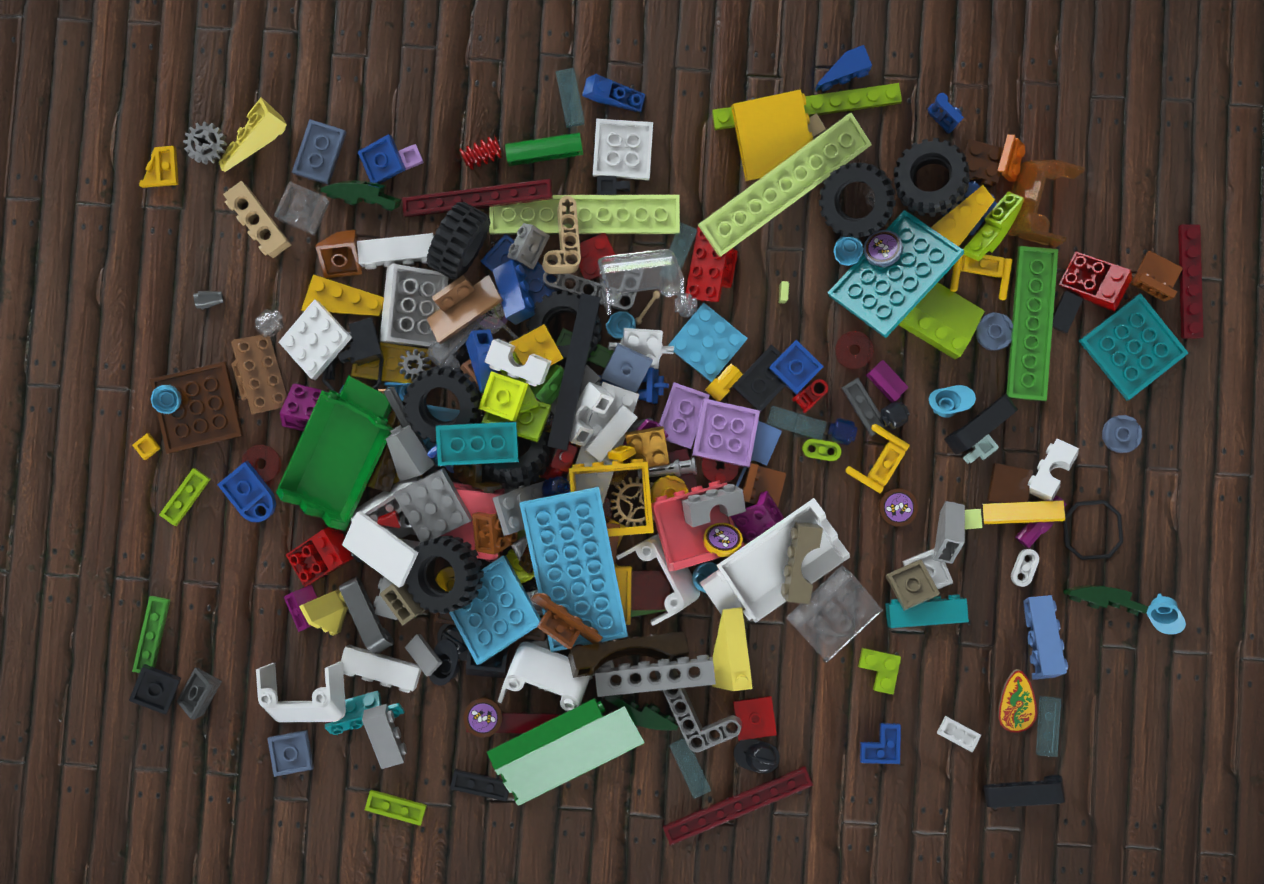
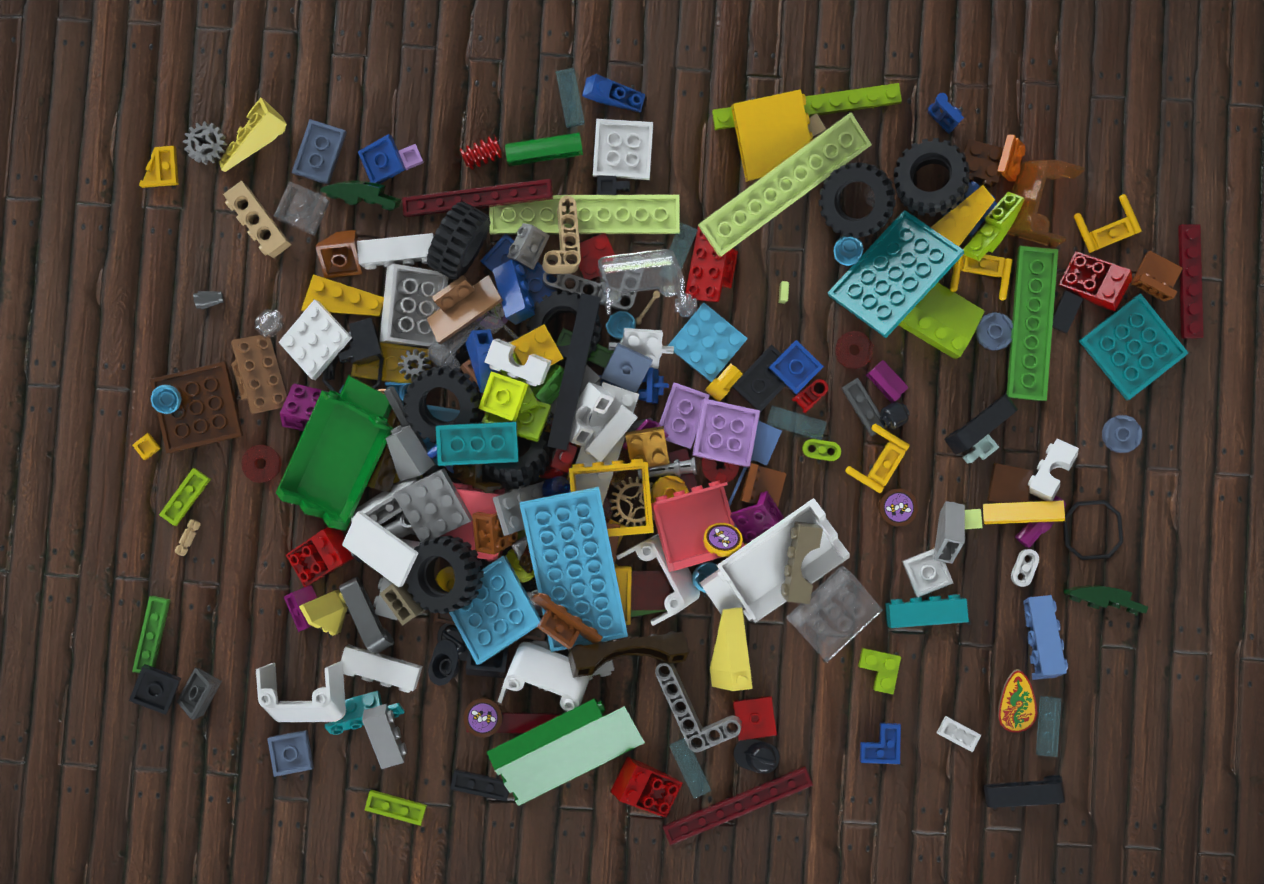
(187, 537): none -> tan axle
(247, 492): blue tile -> none
(390, 519): red slope -> none
(423, 655): light grey tile -> none
(606, 687): light grey brick -> none
(621, 453): yellow tile -> none
(645, 787): none -> red slope
(648, 716): dark green slope -> none
(698, 507): light grey arch -> none
(843, 431): clear blue head -> none
(851, 64): blue slope -> none
(883, 248): tile -> none
(912, 584): dark tan plate -> none
(951, 400): medium azure piece -> none
(1110, 233): none -> yellow plate
(1166, 615): medium azure piece -> none

